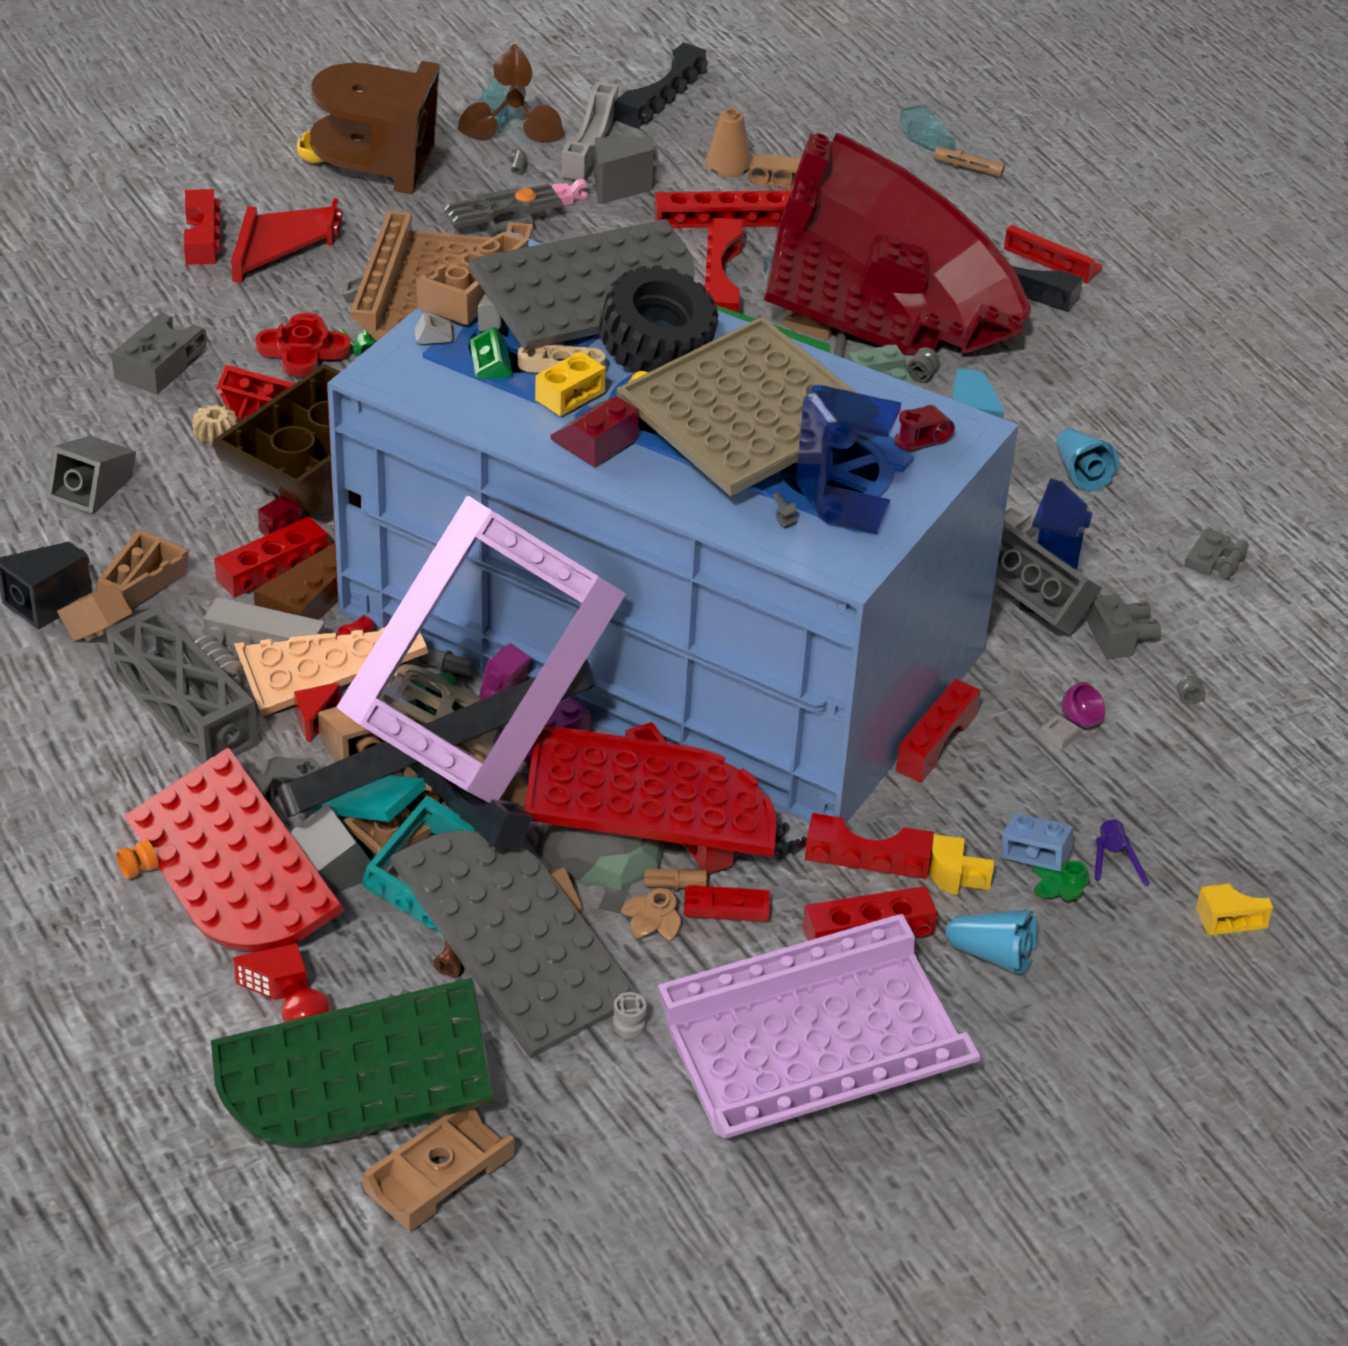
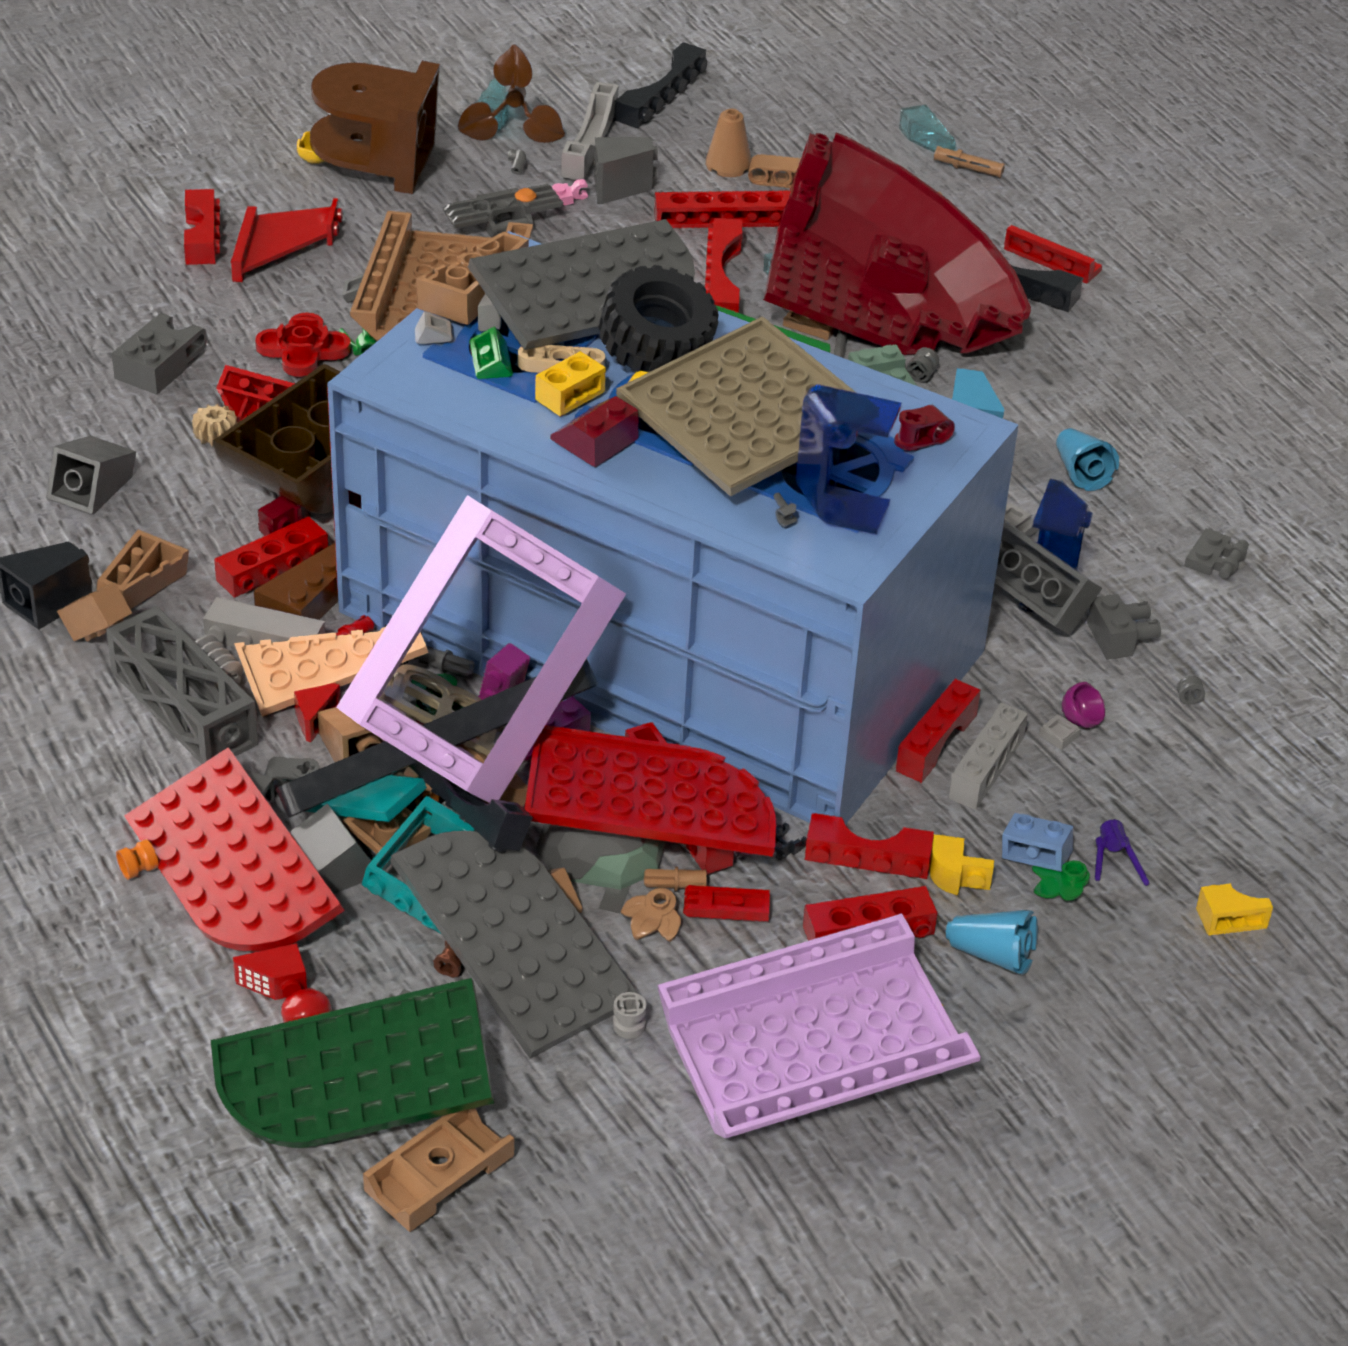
(988, 756): none -> light grey brick

